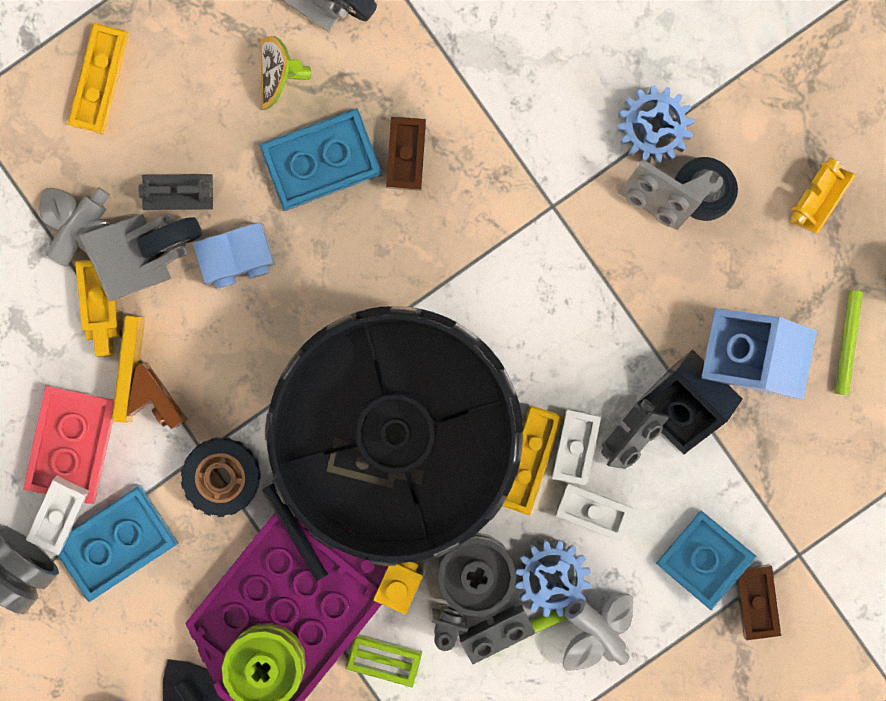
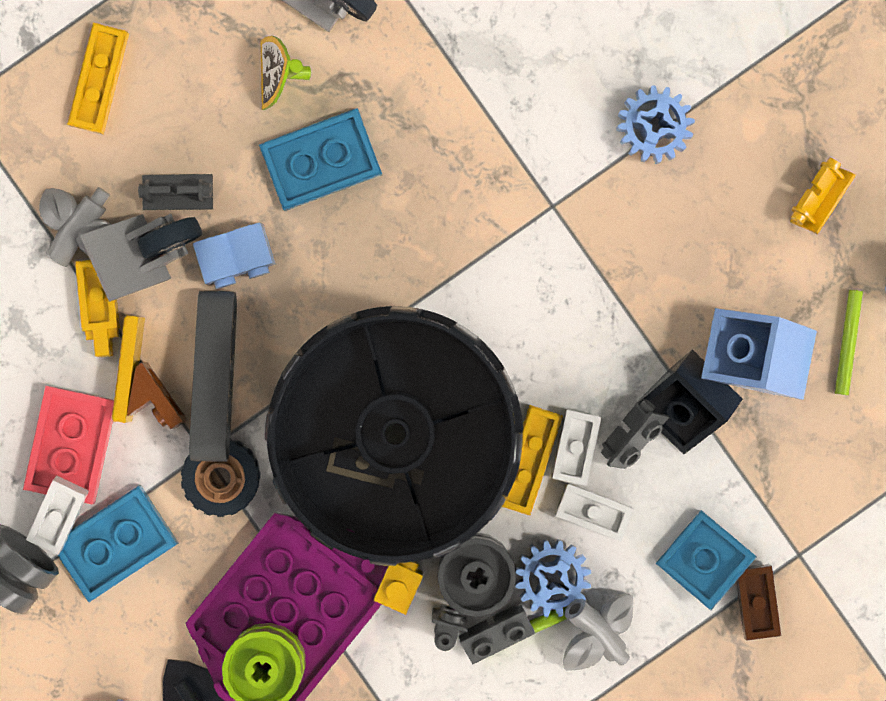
(213, 376): none -> dark grey beam
(295, 533): black piece -> none
(388, 647): lime tile -> none
(406, 153): reddish brown plate -> none
(700, 191): light grey plate -> none

